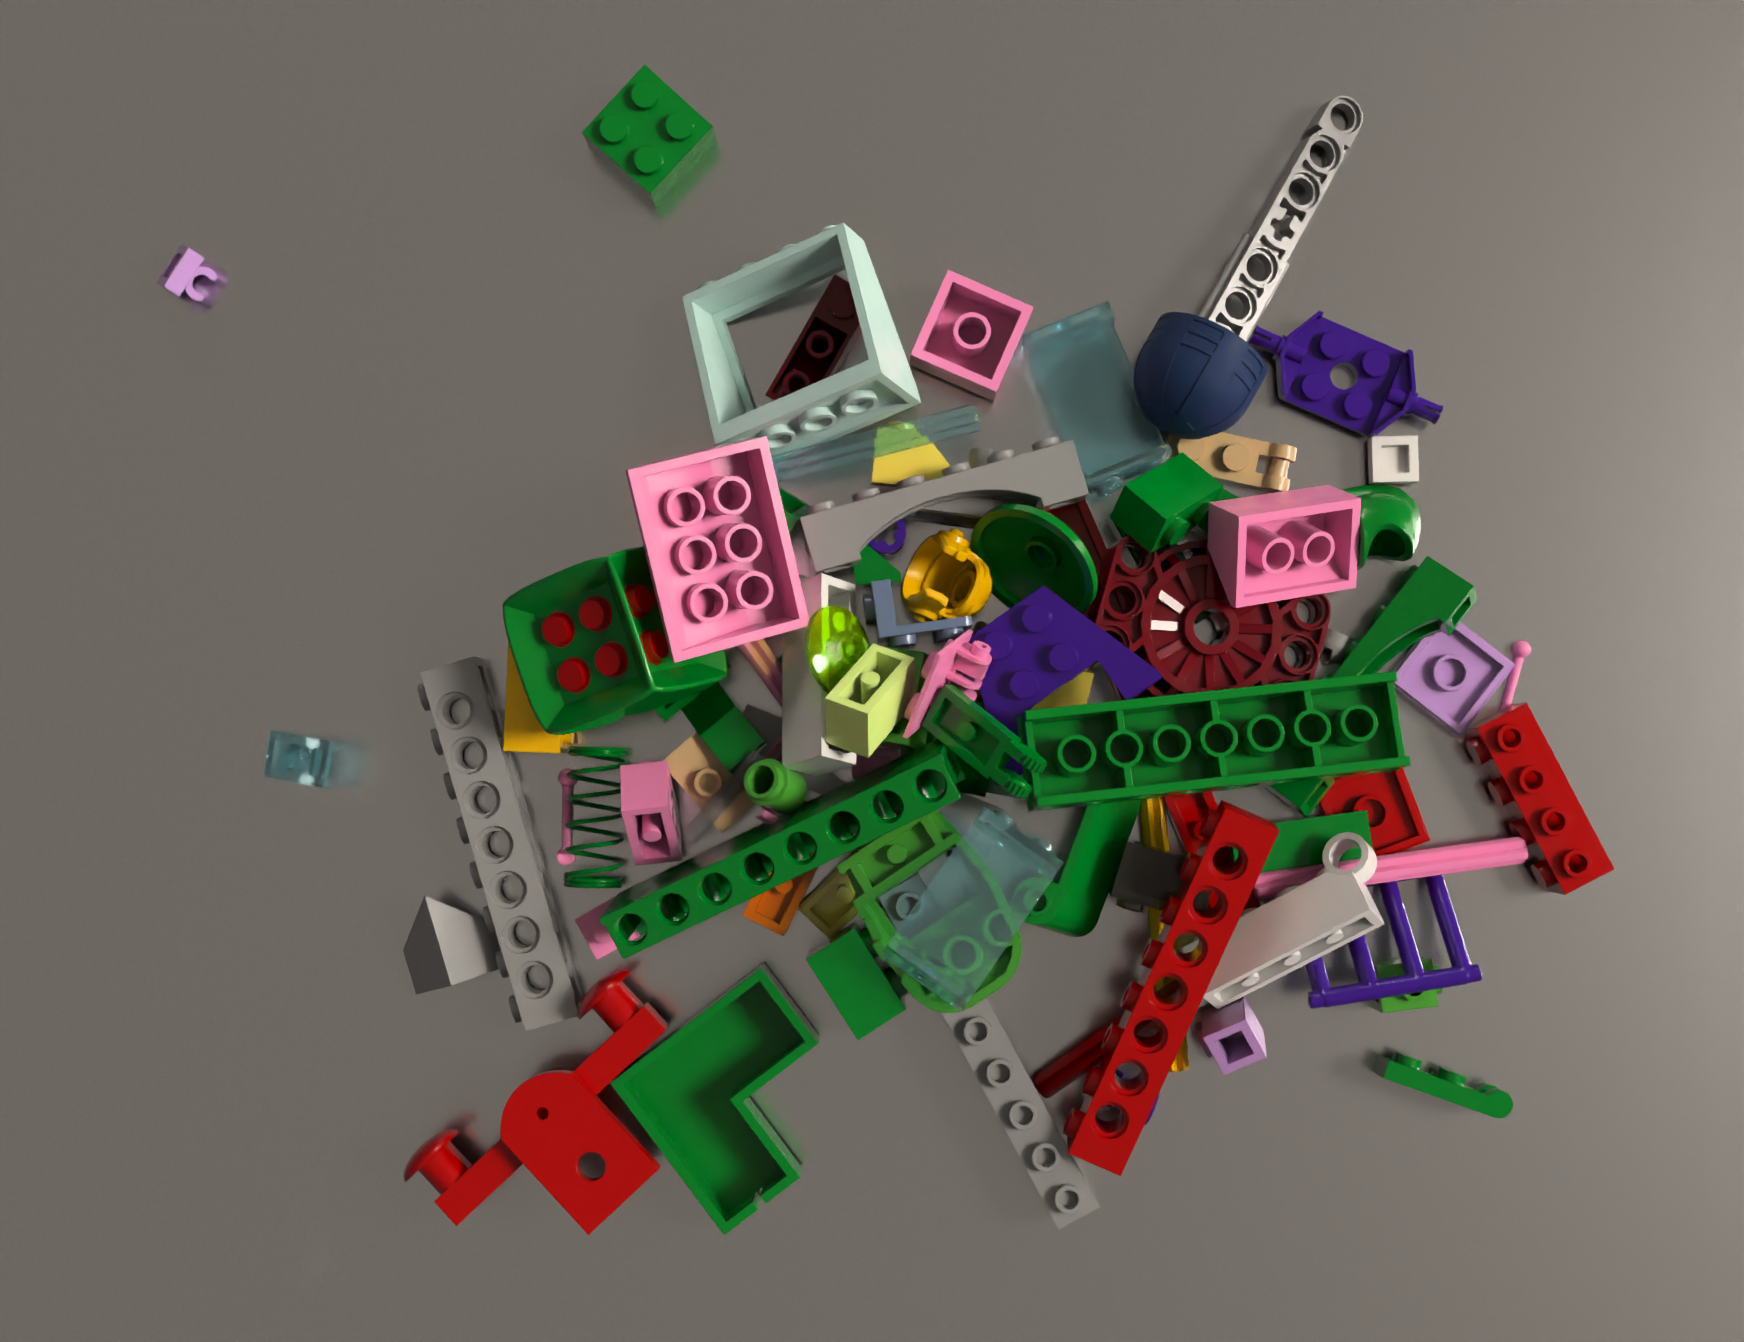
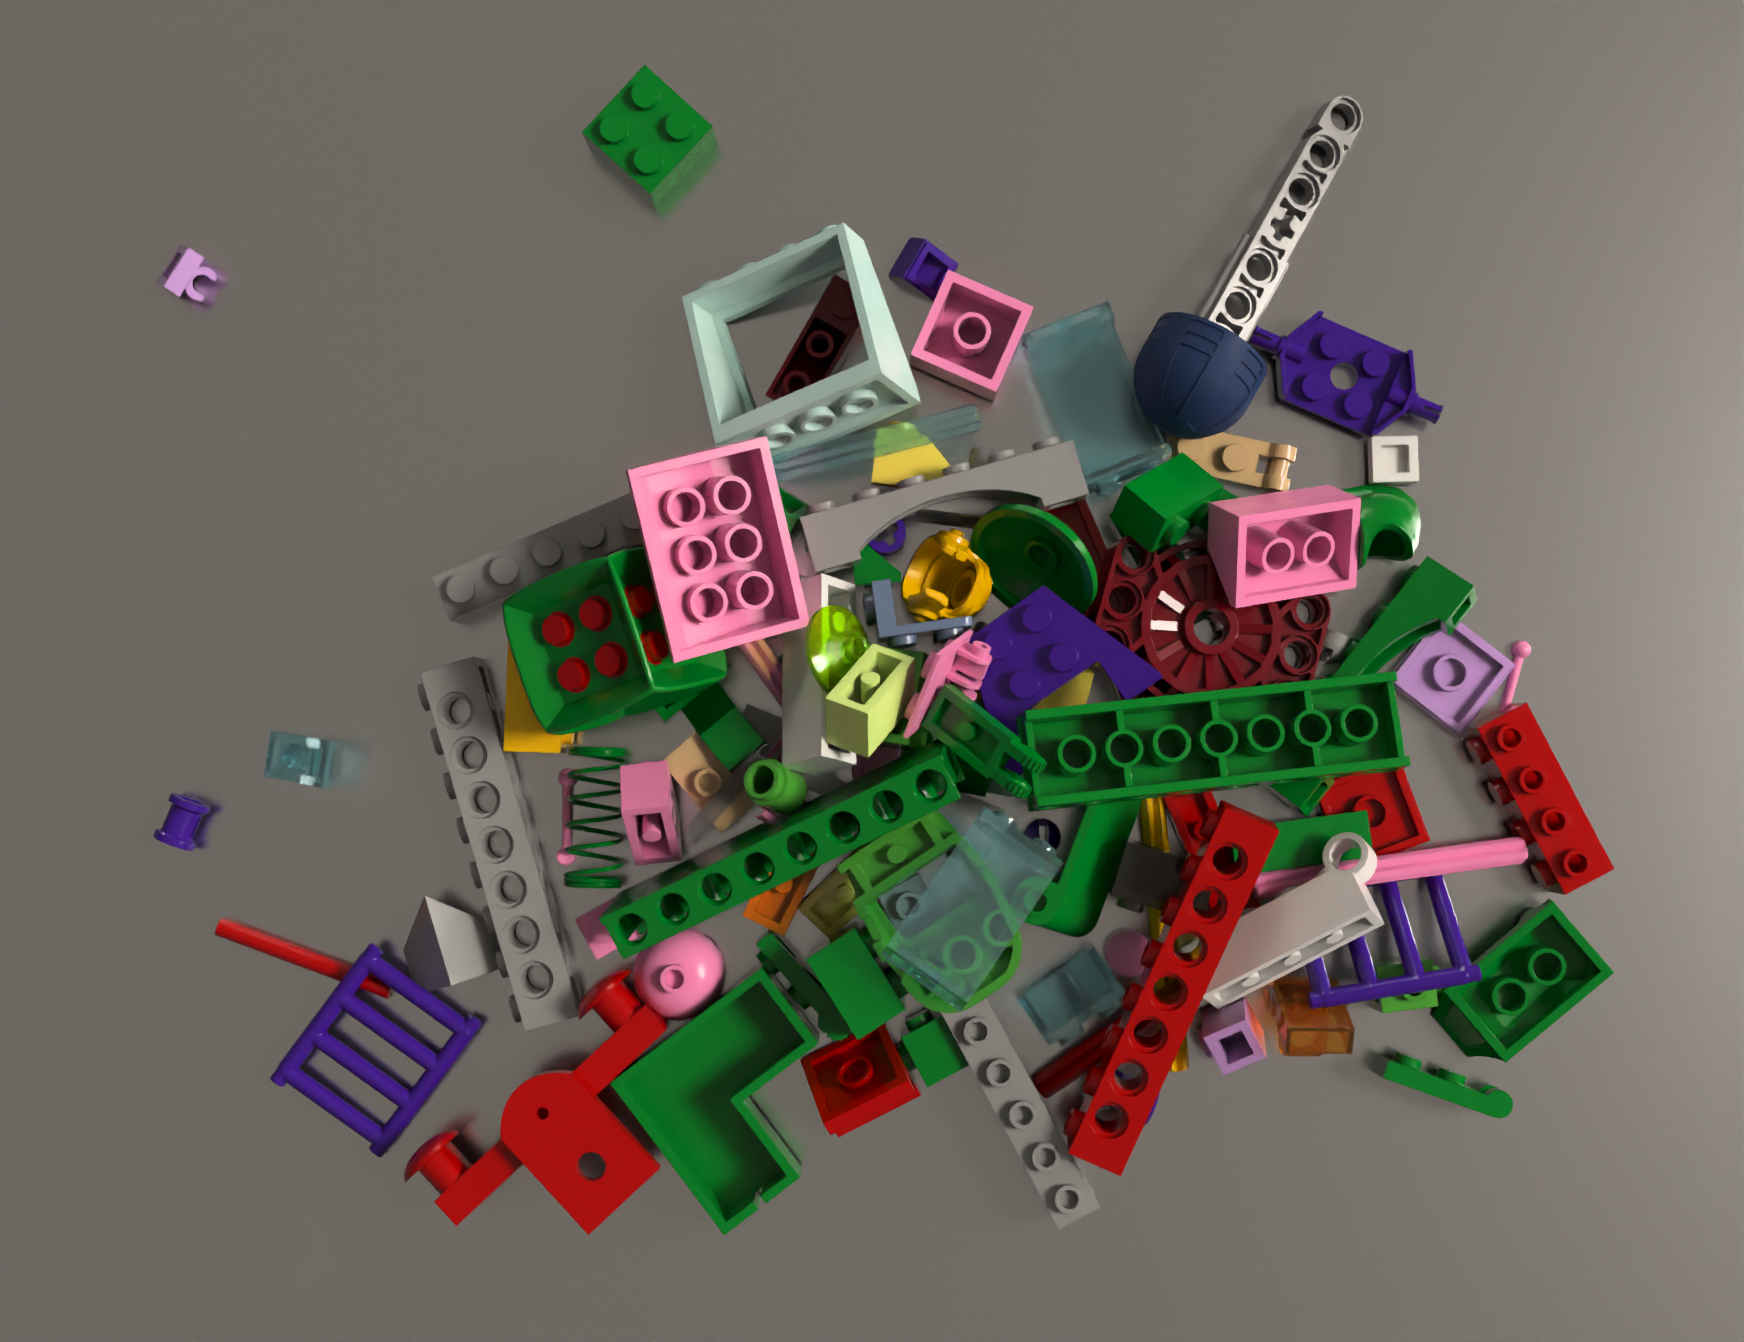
(182, 821): none -> dark purple bush
(295, 955): none -> red bar
(344, 999): none -> dark purple bar
(492, 578): none -> light grey arch
(680, 975): none -> bright pink cylinder
(805, 987): none -> green hinge
(858, 1080): none -> red bracket
(922, 267): none -> dark purple slope
(930, 1047): none -> green brick
(1053, 831): none -> dark purple hinge
(1071, 995): none -> clear light blue brick
(1124, 952): none -> bright pink tile
(1305, 1029): none -> clear orange piece
(1524, 987): none -> green slope

